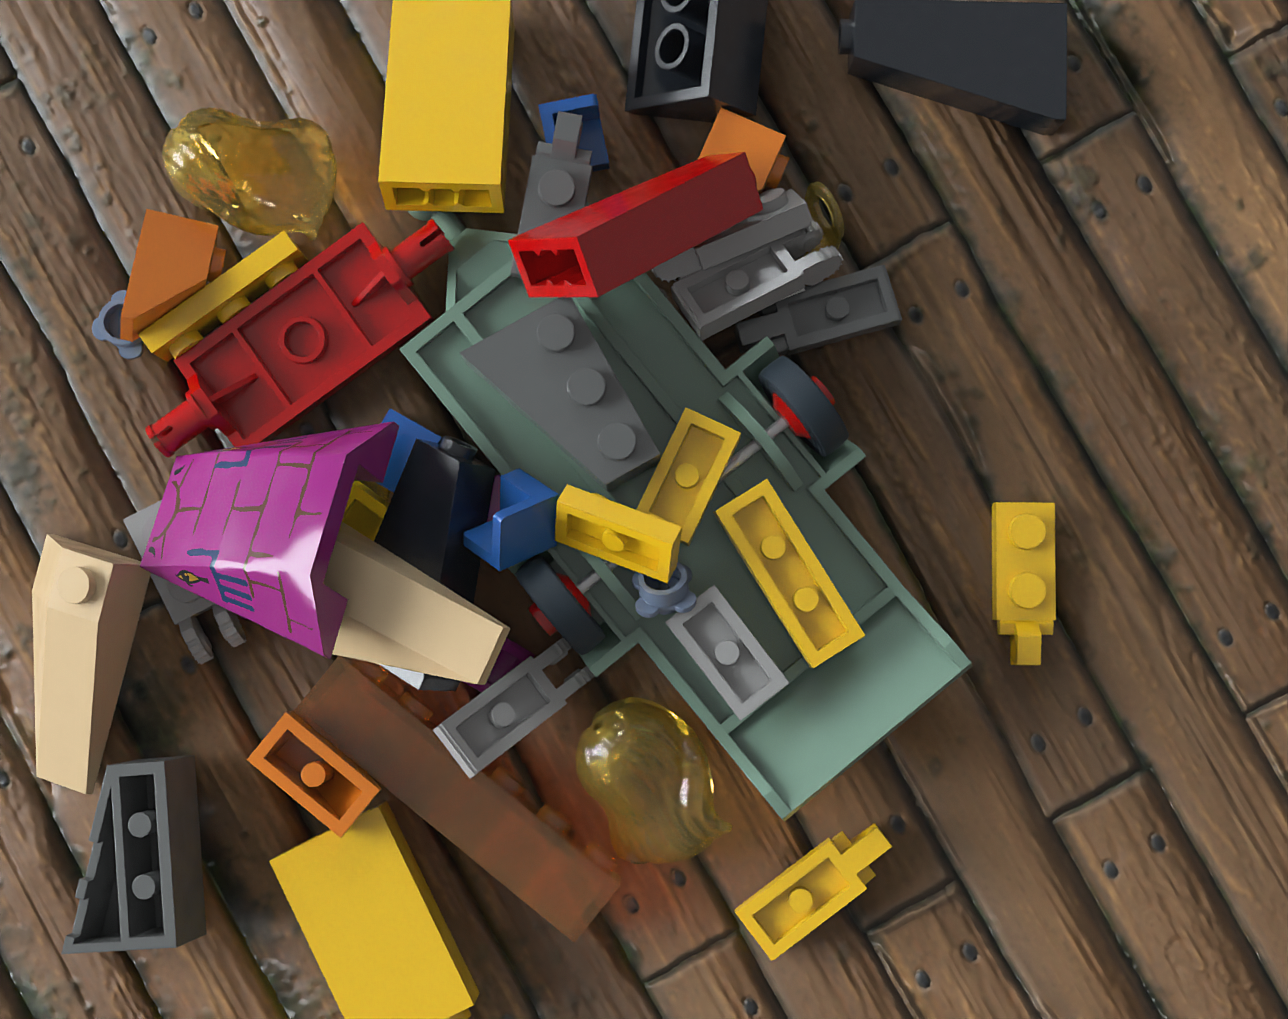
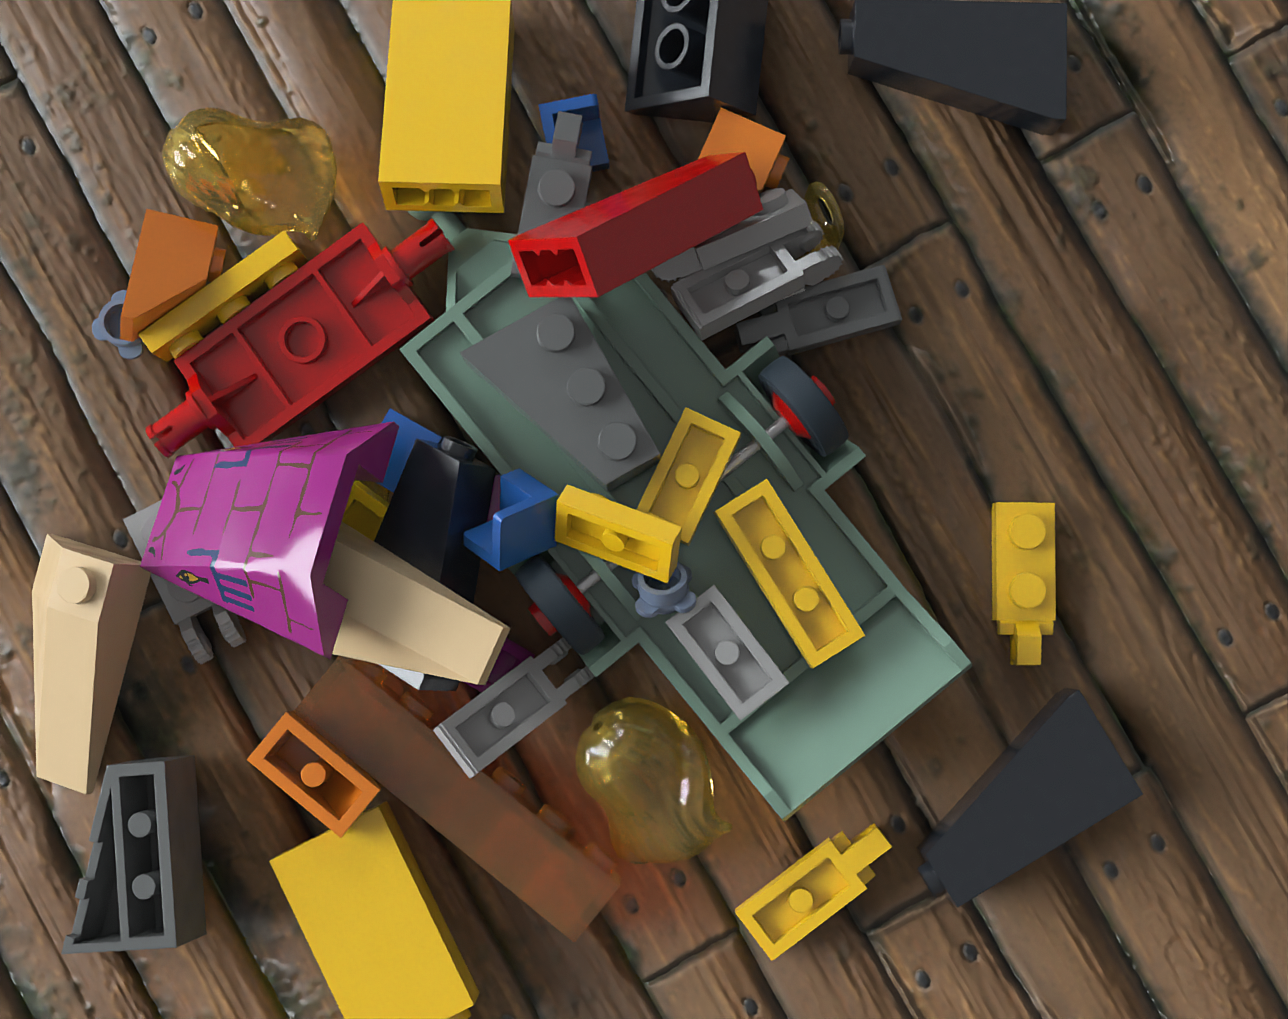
(1028, 802): none -> black slope

